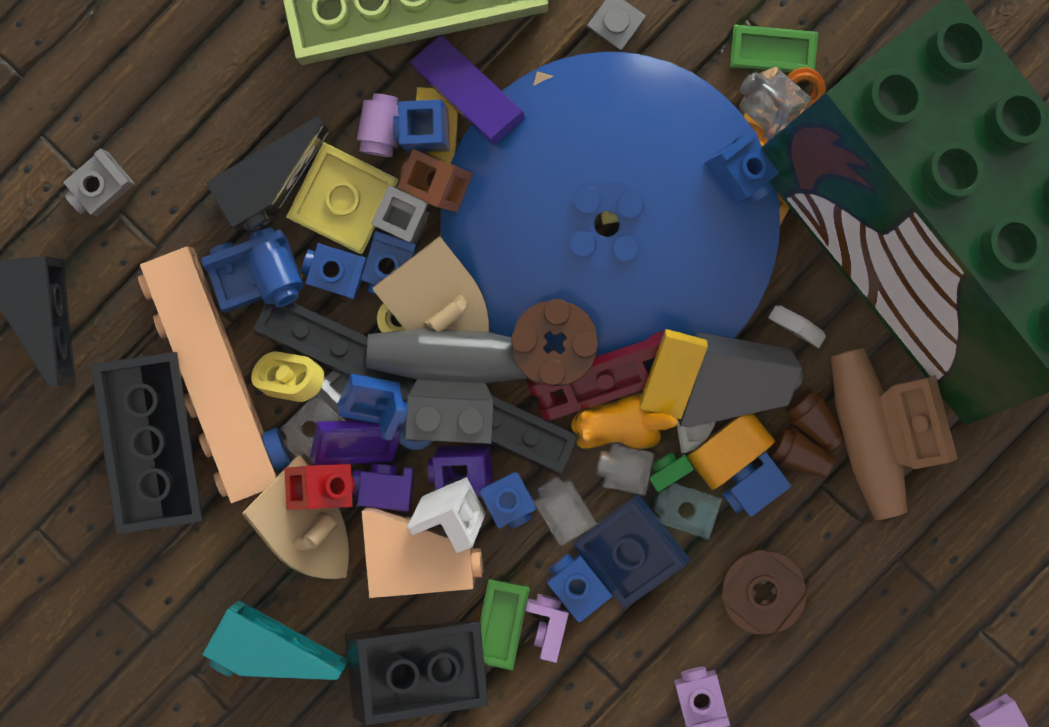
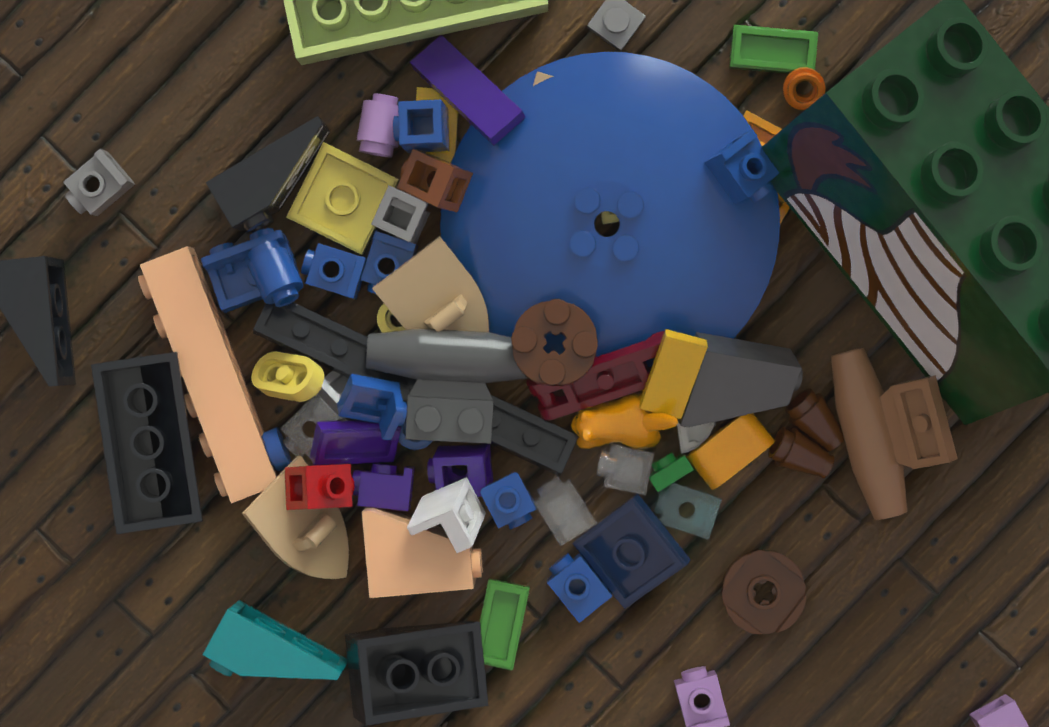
(549, 634): lavender bracket -> none
(756, 486): blue brick -> none
(772, 100): clear brick -> none
(797, 325): white tile -> none

